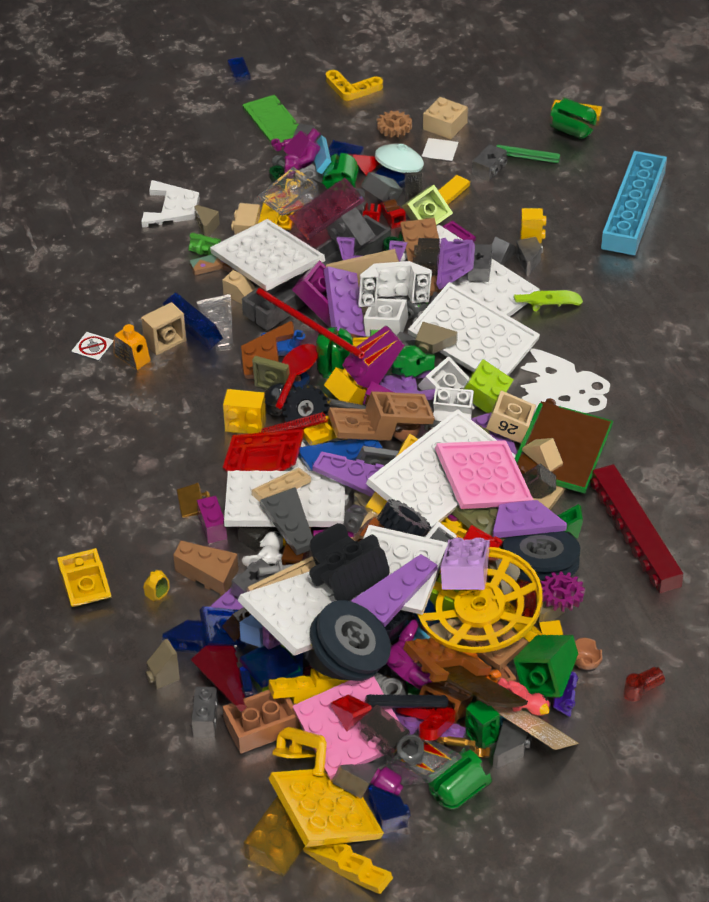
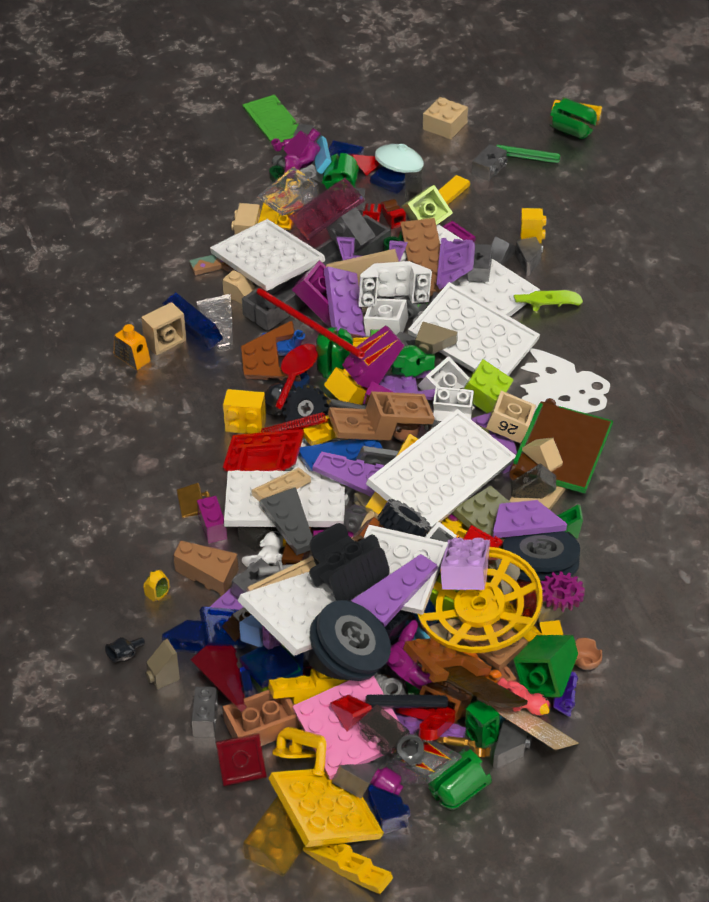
(83, 577): yellow slope -> none
(92, 346): sticker -> none
(123, 649): none -> black piece
(177, 204): white wing -> none
(201, 243): bright green hips -> none
(207, 219): dark tan slope -> none
(239, 69): clear blue tile -> none
(241, 759): none -> dark red tile
(269, 372): olive tile -> none
(353, 90): yellow beam -> none
(381, 187): dark grey slope -> none
(394, 123): medium nougat gear -> none
(427, 254): clear smoke brick -> none
(440, 149): white sticker -> none
(482, 473): bright pink plate -> none
(634, 203): medium azure brick -> none
(637, 529): dark red brick -> none
(641, 683): clear red piece -> none

